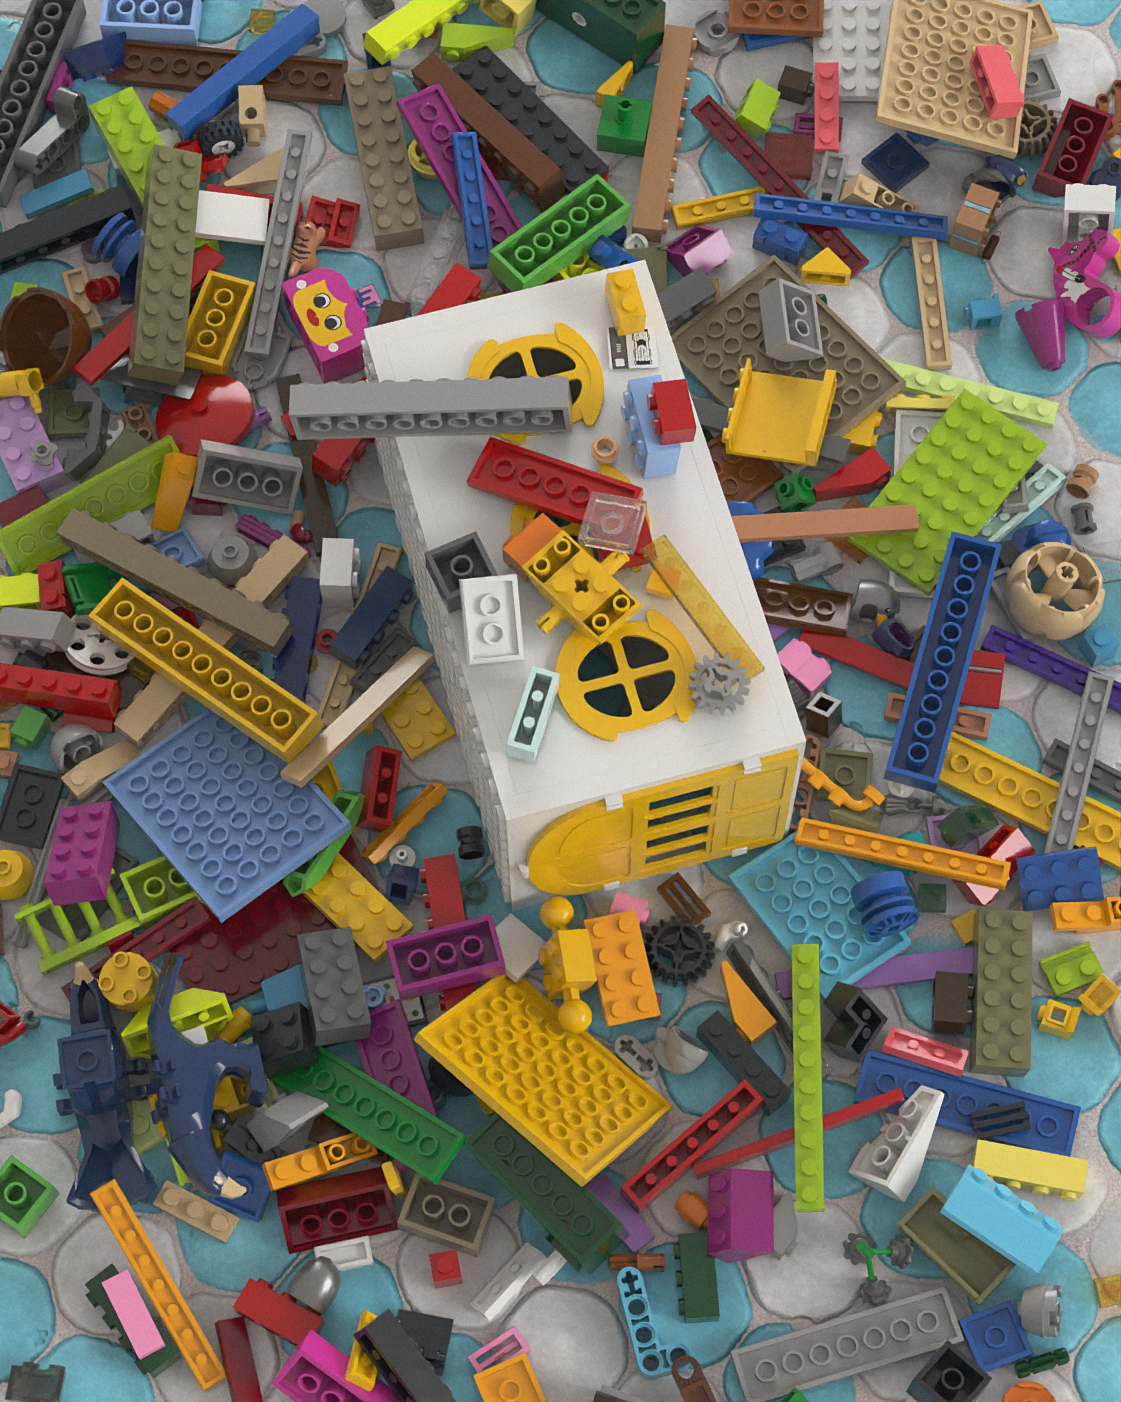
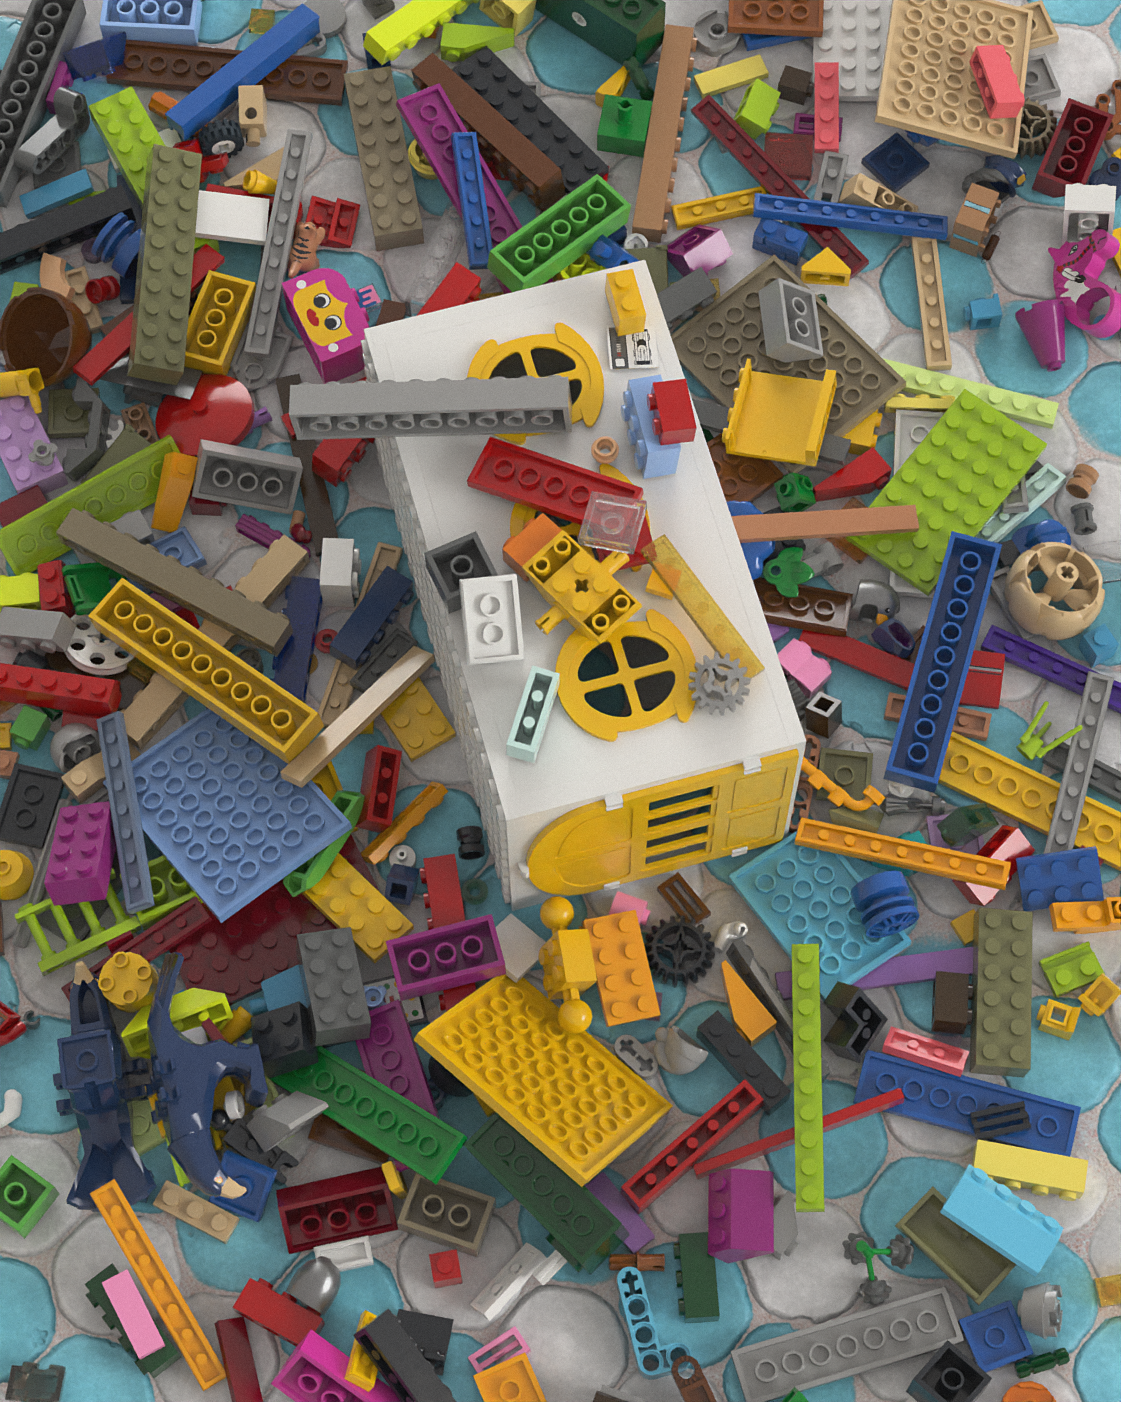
(53, 275): none -> light nougat tile
(125, 813): none -> sand blue tile
(212, 1030): none -> dark red tile
(231, 559): light grey cone -> none
(234, 1105): none -> white tile
(259, 183): none -> yellow cone
(317, 1161): light orange slope -> none
(638, 78): none -> dark green axle
(693, 1210): orange brick -> none
(731, 76): none -> light yellow tile
(792, 571): none -> green plate
(897, 1154): white wedge -> none
(932, 898): clear green plate -> none
(1032, 745): none -> lime plant

